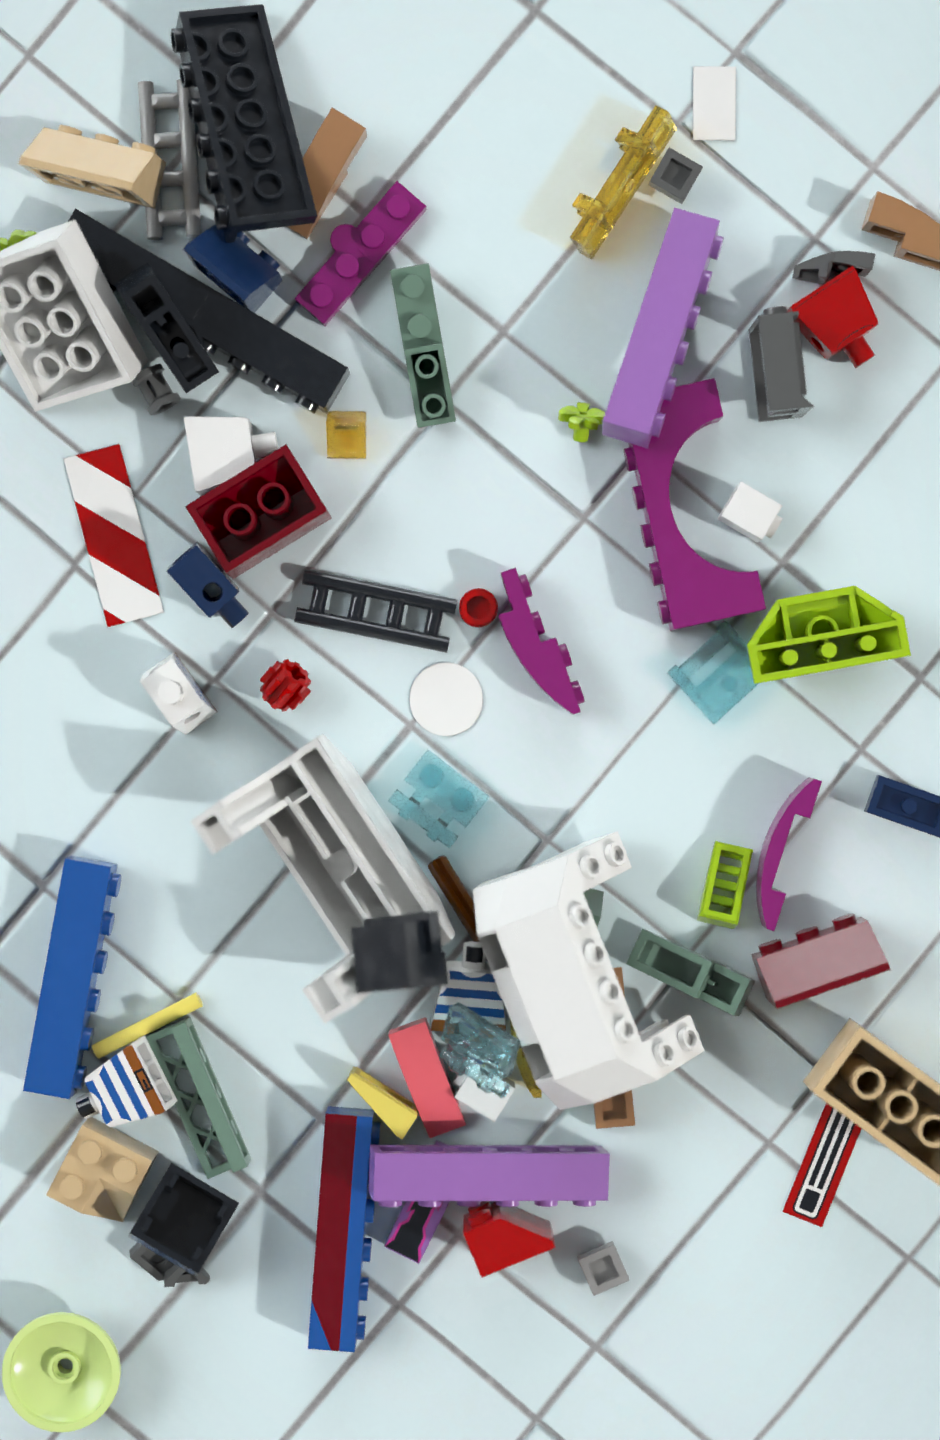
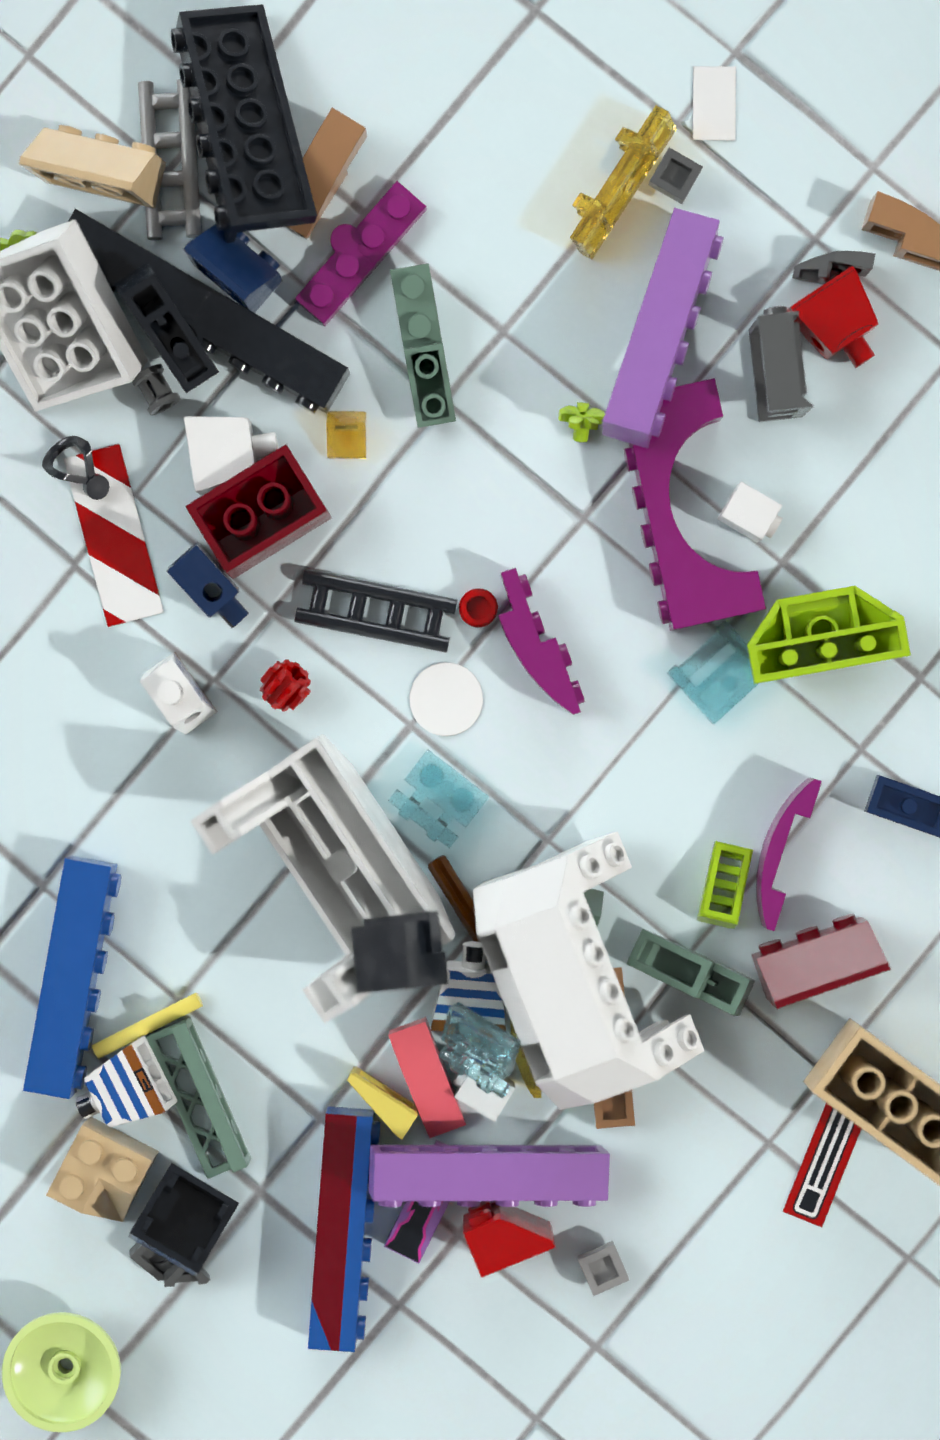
(94, 484): none -> black piece

